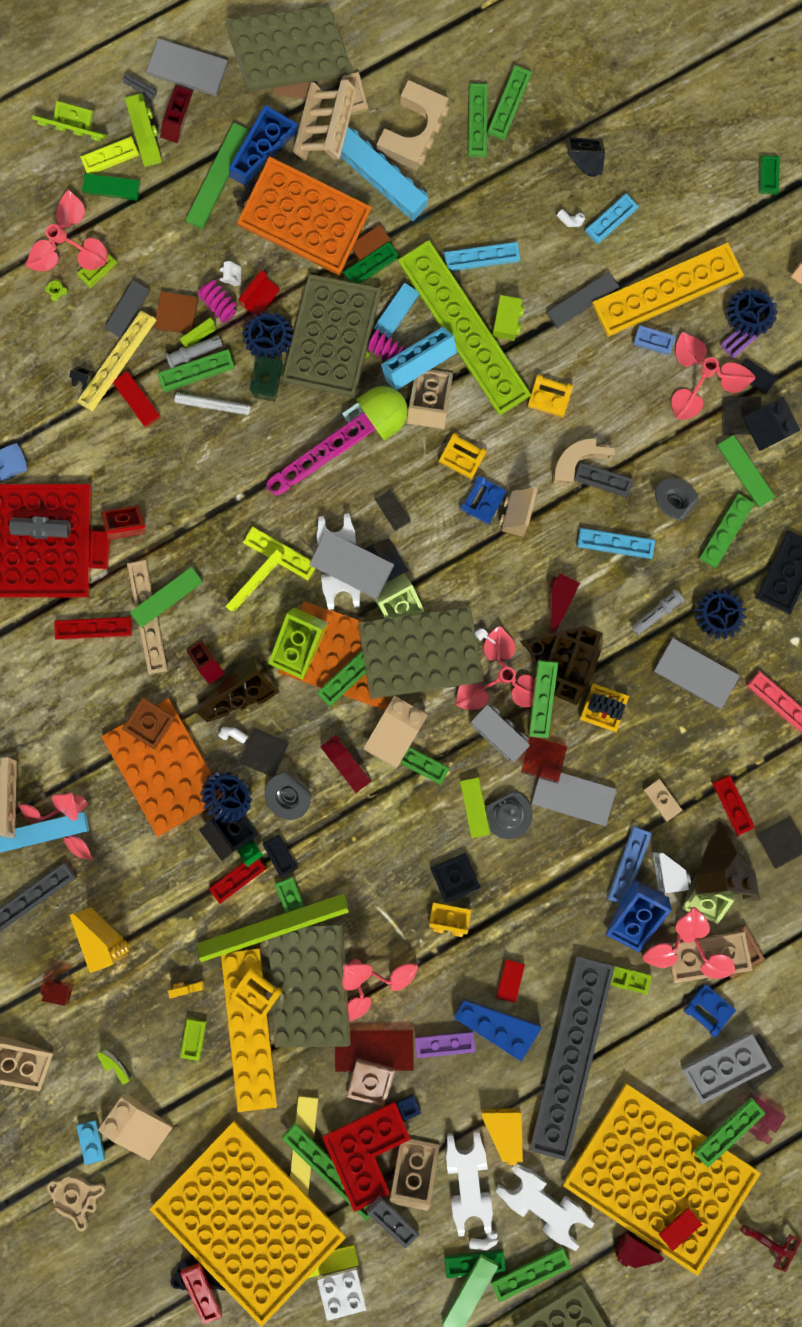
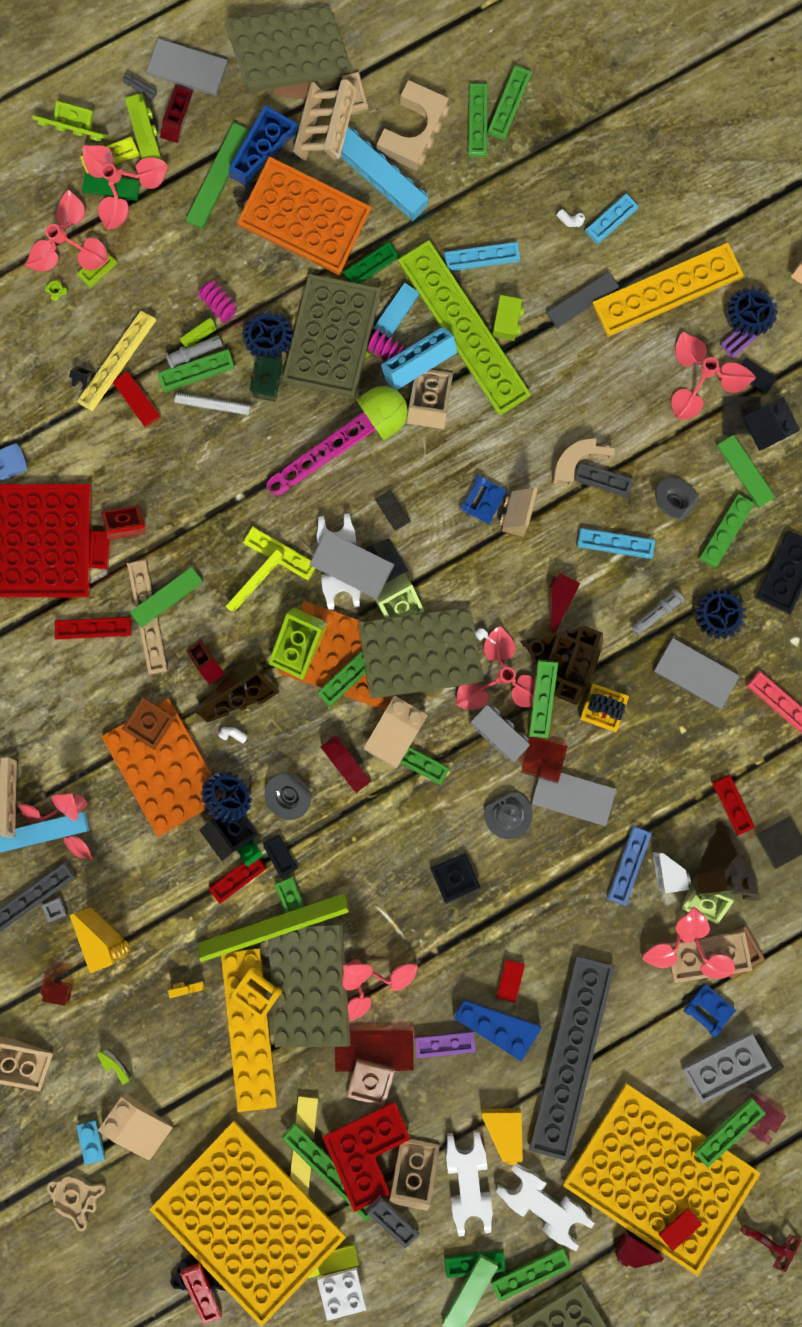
(40, 527): dark grey piece -> none
(54, 909): none -> light grey tile
(99, 164): none -> coral plant
(127, 309): dark grey tile -> none
(176, 312): dark orange tile -> none
(193, 1039): lime tile -> none
(231, 273): white tile -> none
(258, 294): red panel -> none
(263, 752): clear smoke tile -> none
(352, 413): light aqua plate -> none
(370, 242): dark orange tile -> none
(408, 1107): dark blue tile -> none
(449, 918): yellow bracket -> none
(460, 461): yellow plate -> none
(475, 807): lime tile -> none
(484, 1244): white arm -> none
(547, 401): yellow plate -> none
(587, 154): black slope -> none
(631, 980): lime slope -> none
(639, 916): blue slope -> none
(654, 340): medium blue plate -> none
(662, 800): tan plate -> none
(769, 175): green tile -> none

